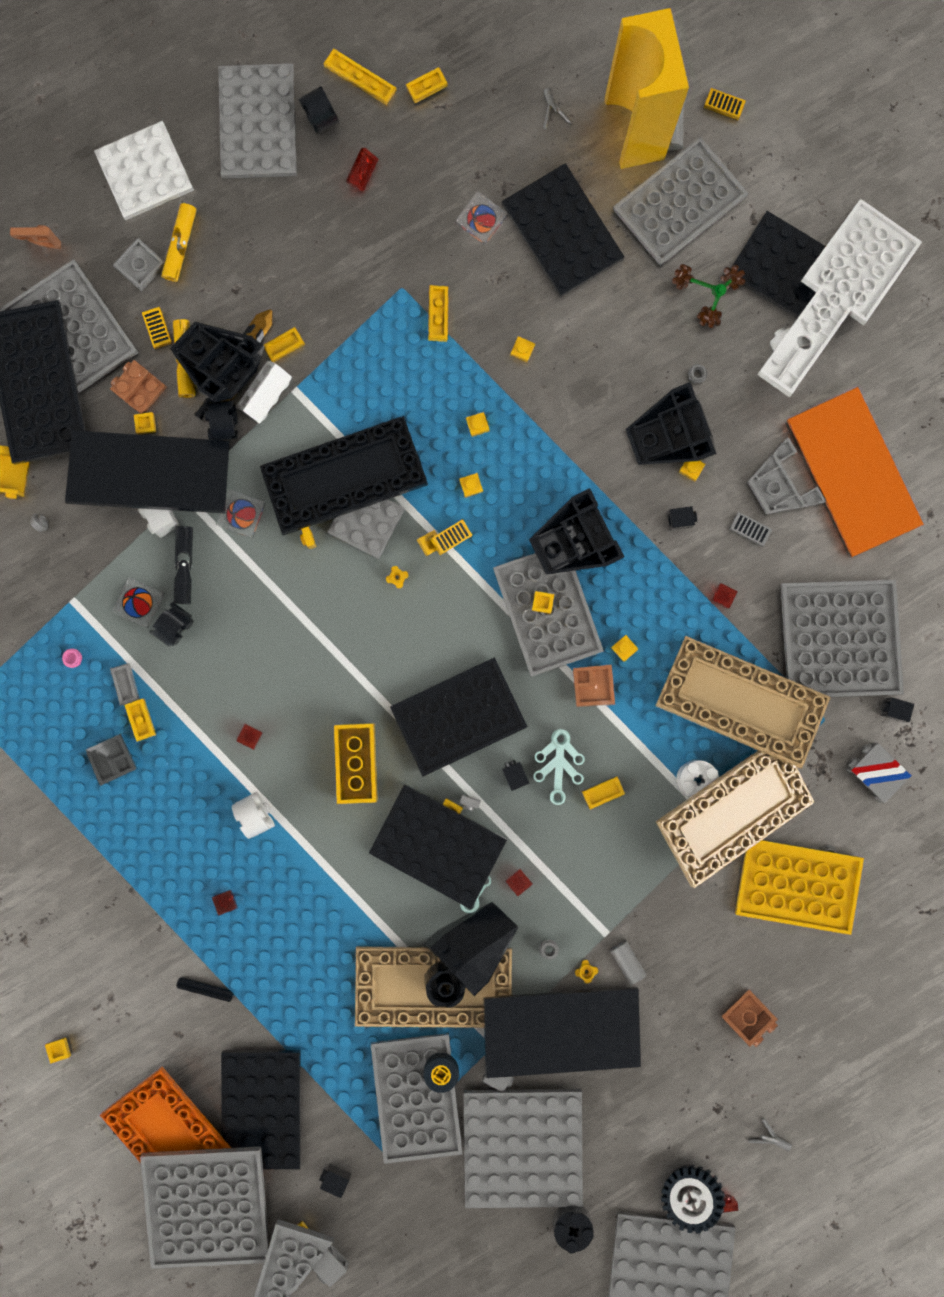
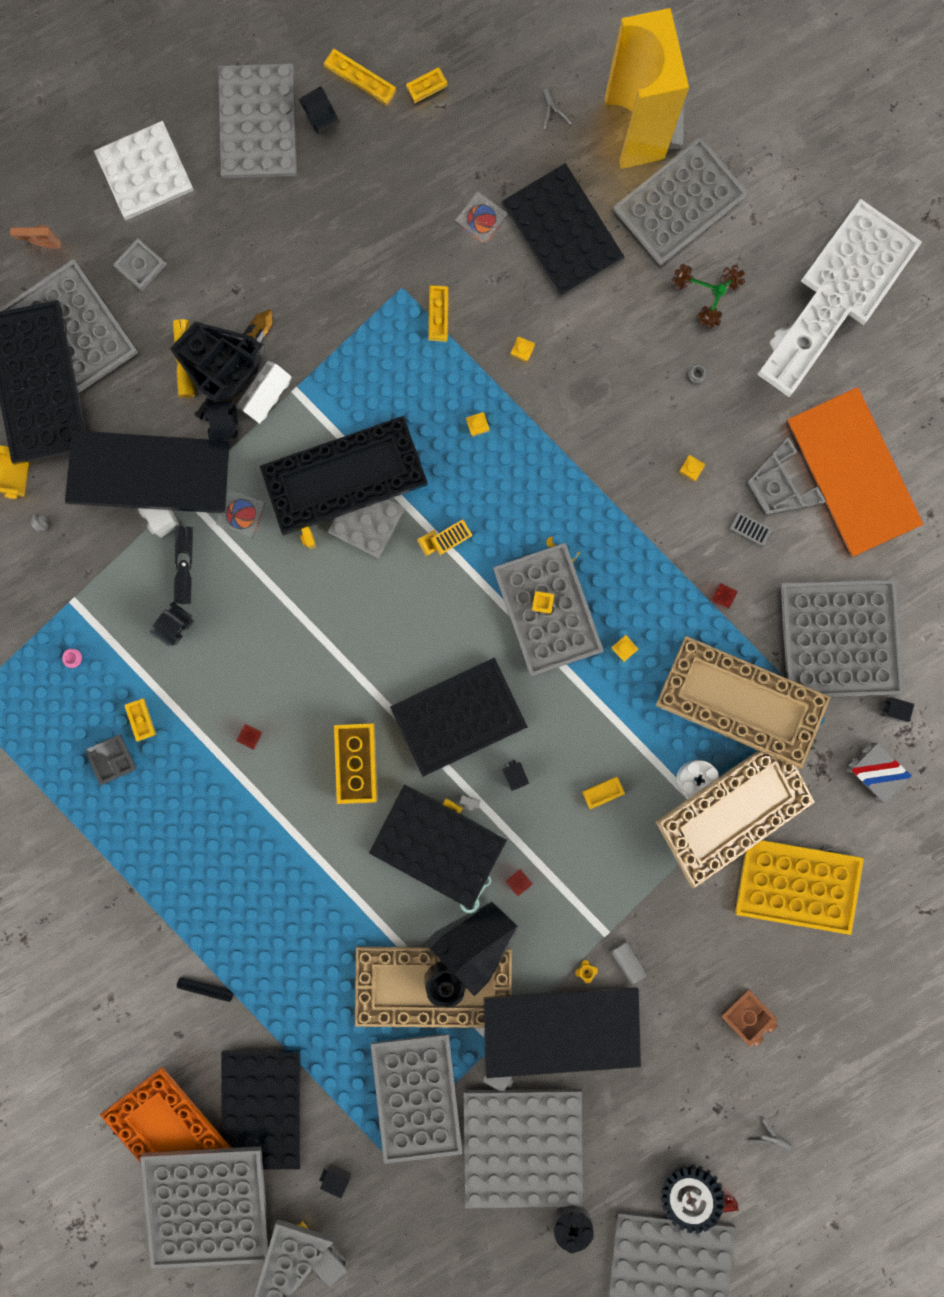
(57, 1050): yellow plate -> none
(125, 684): light grey tile -> none
(137, 387): nougat plate -> none
(138, 602): tile -> none
(145, 423): yellow plate -> none
(157, 328): yellow tile -> none
(179, 239): yellow piece -> none
(224, 902): clear red plate -> none
(252, 815): white brick -> none
(283, 344): yellow tile -> none
(362, 170): clear red plate -> none
(402, 576): yellow plate -> none
(437, 1066): black wheel -> none
(471, 485): yellow plate -> none
(549, 955): light grey plate -> none
(559, 763): light aqua plant -> none
(575, 538): black wedge -> none
(594, 686): nougat plate -> none
(672, 430): black wedge -> none
(681, 518): black brick -> none
(724, 104): yellow tile -> none
(777, 261): black plate -> none

